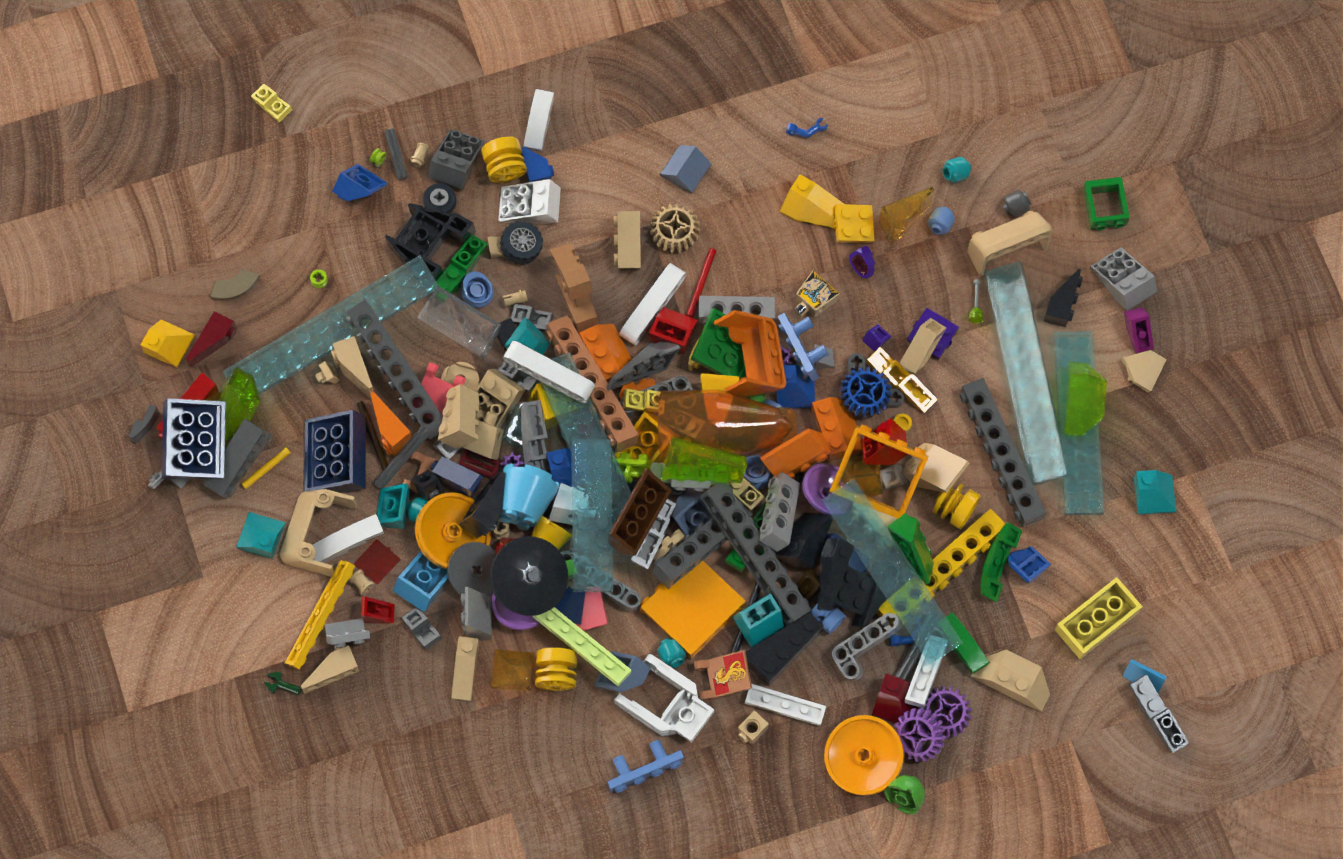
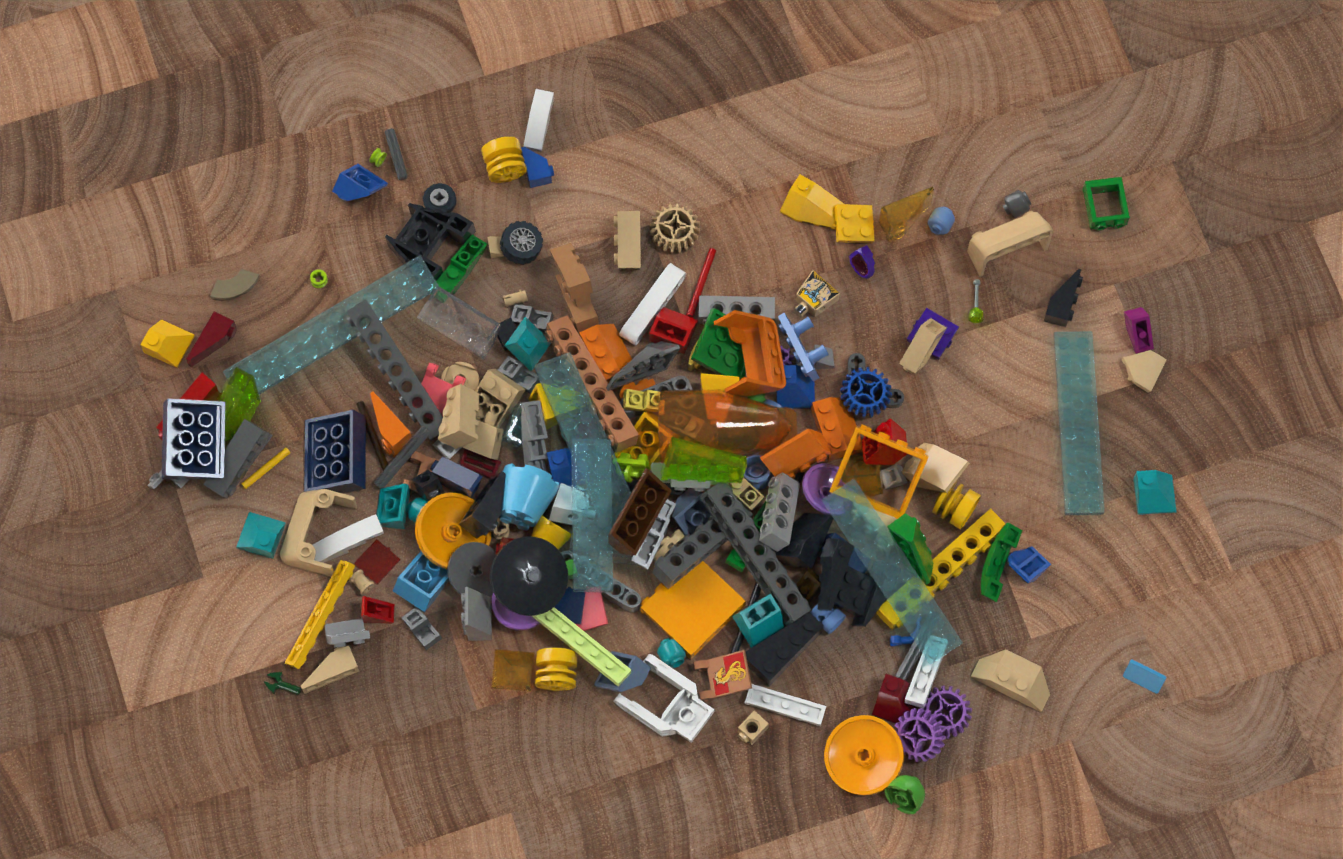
(141, 428): dark grey slope -> none
(271, 103): light yellow slope -> none
(327, 374): tan tile -> none
(349, 359): tan slope -> none
(419, 155): tan pin -> none
(455, 159): dark grey slope -> none
(465, 668): tan slope -> none
(477, 290): medium blue piece -> none
(512, 458): medium lavender gear -> none
(530, 202): white slope -> none
(548, 372): white beam -> none
(653, 769): medium blue plate -> none
(686, 167): sand blue slope -> none
(793, 129): blue arm -> none
(868, 643): light grey beam -> none
(876, 337): dark purple slope -> none
(900, 379): yellow slope -> none
(903, 421): yellow tile -> none
(956, 169): teal head -> none
(969, 651): green slope -> none
(979, 391): dark grey brick -> none
(1026, 373): clear light blue plate -> none
(1083, 399): clear neon green wedge -> none
(1098, 618): light yellow brick -> none
(1125, 278): light grey slope -> none
(1158, 715): slope -> none

